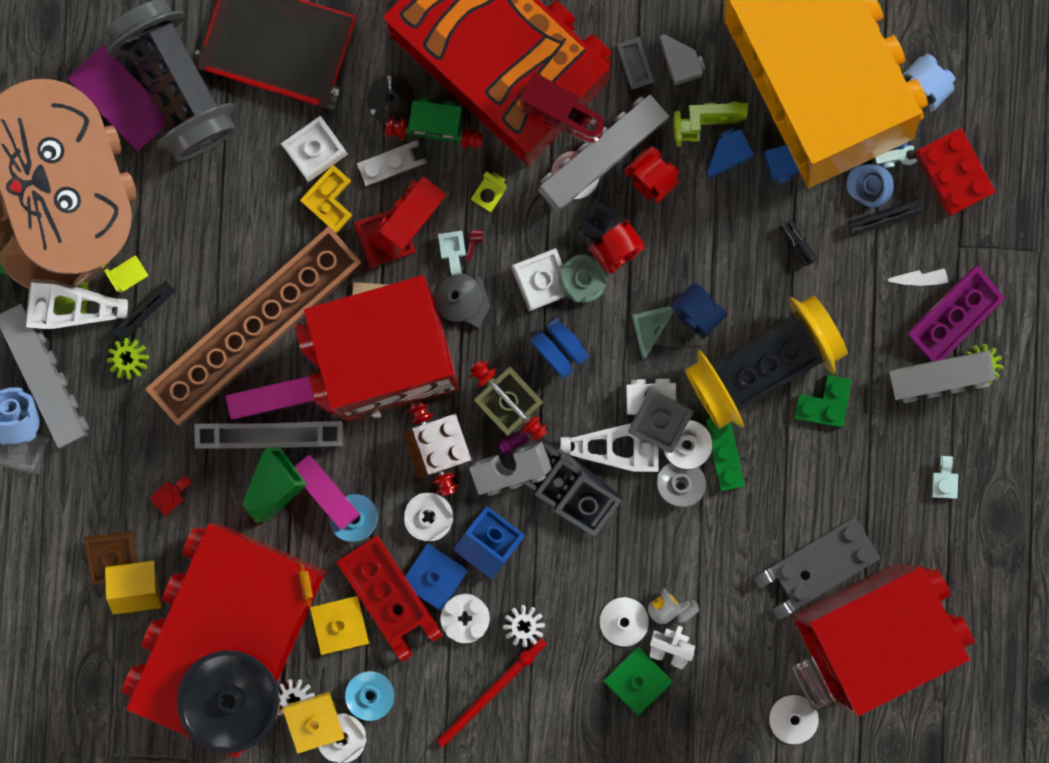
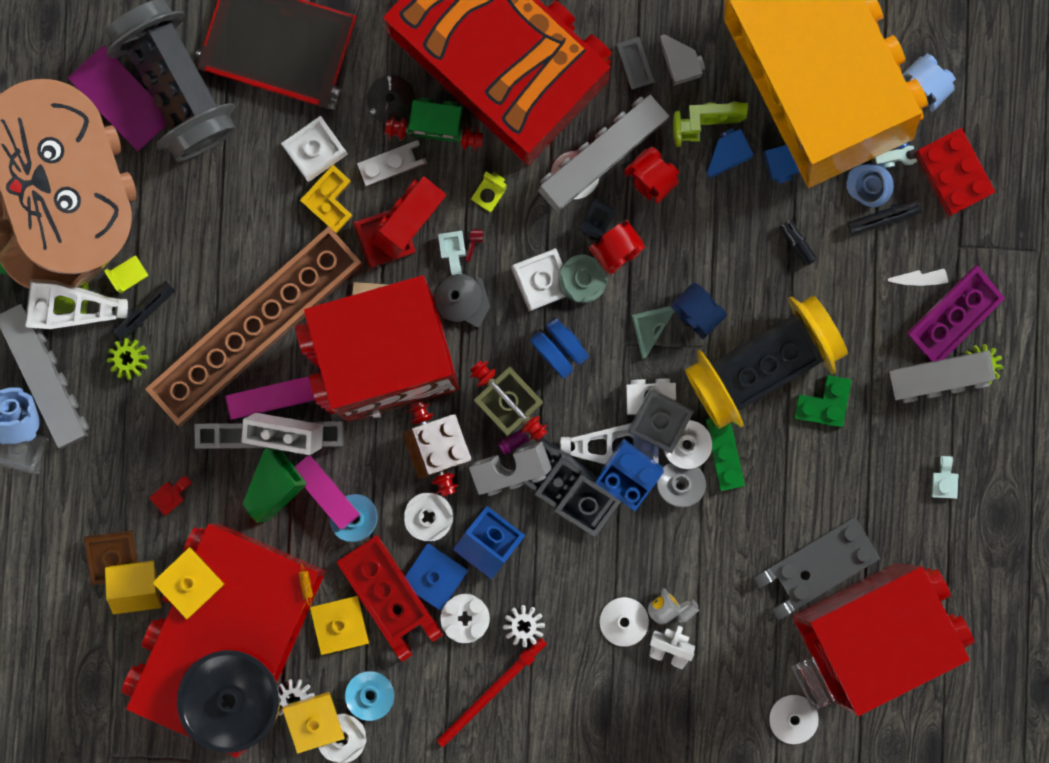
(188, 583): none -> yellow plate
(282, 433): none -> white brick
(560, 109): dark red brick -> none
(629, 475): none -> blue slope
(638, 681): green plate -> none

